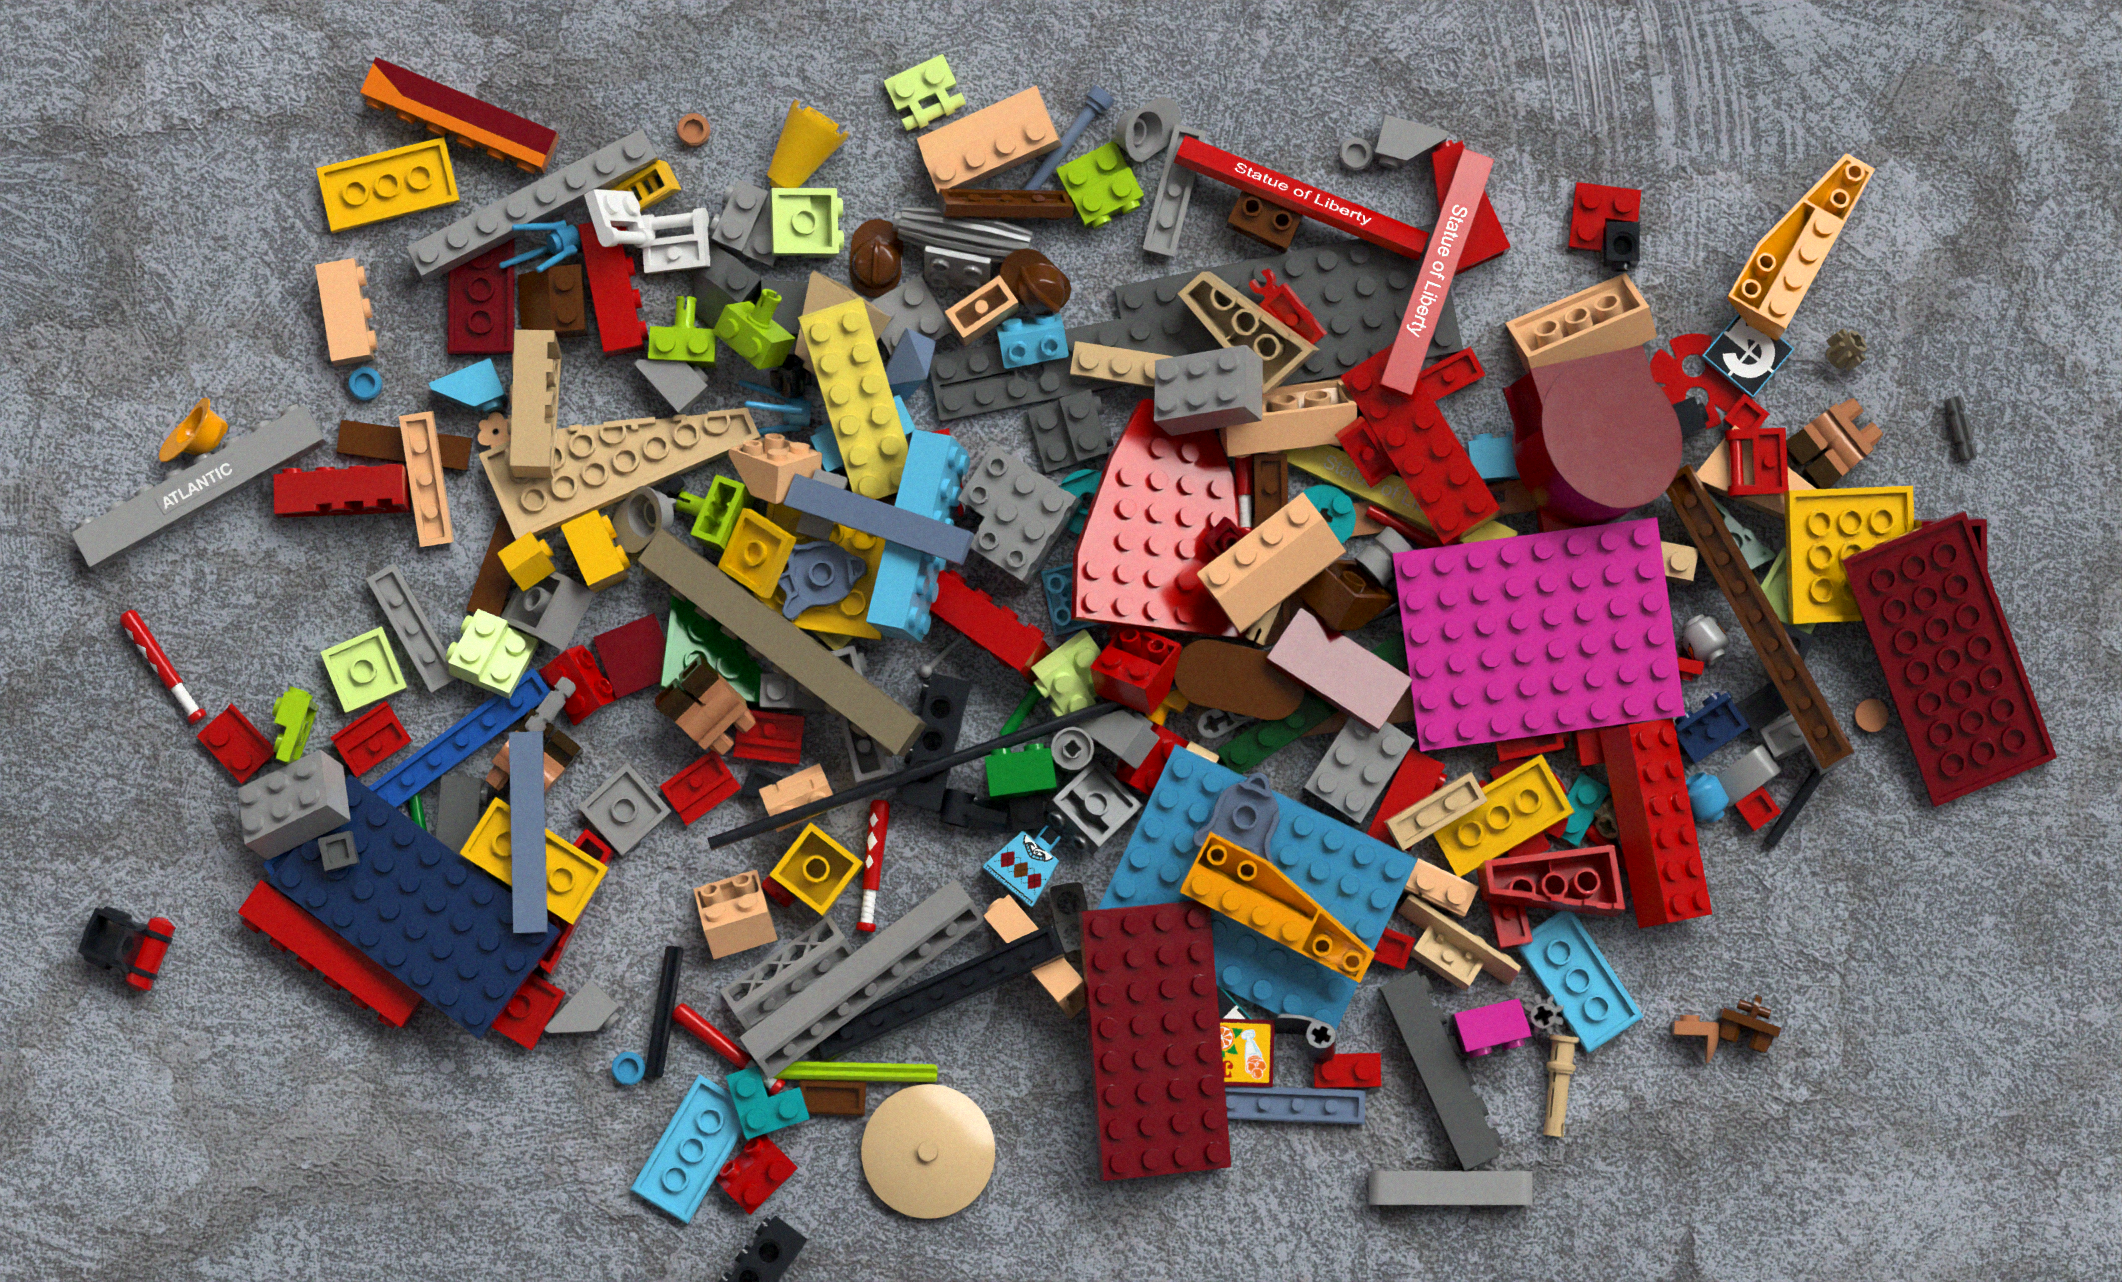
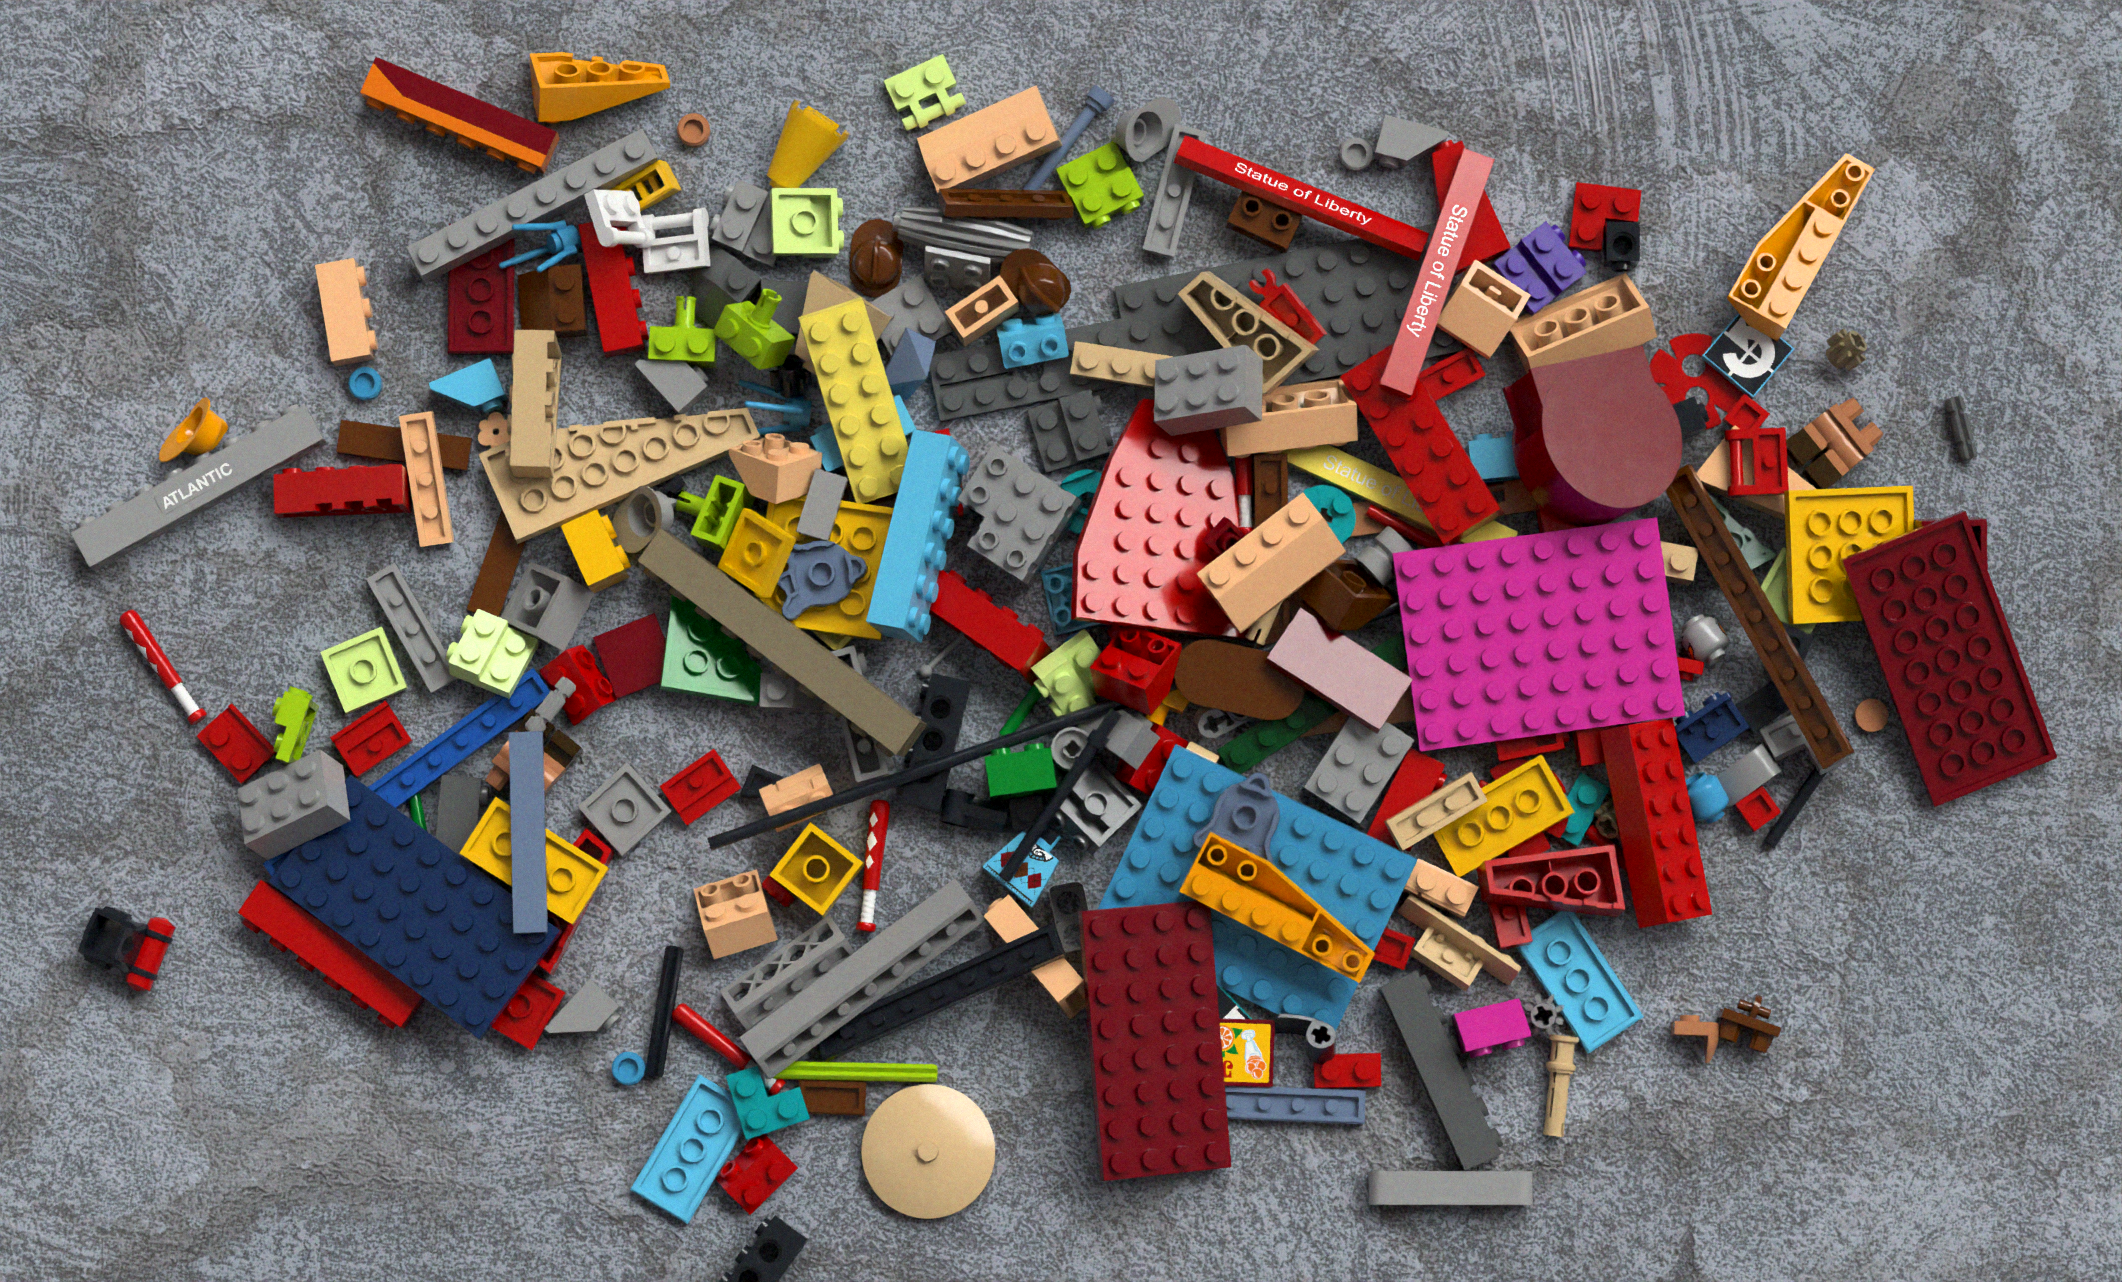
(338, 851): dark grey plate -> none
(388, 185): yellow plate -> none
(528, 560): yellow brick -> none
(575, 88): none -> light orange wedge
(705, 706): nougat hips -> none
(772, 738): red plate -> none
(879, 519): sand blue tile -> none
(1096, 740): none -> black bar
(1366, 451): red plate -> none
(1482, 309): none -> light nougat slope
(1541, 266): none -> dark purple plate

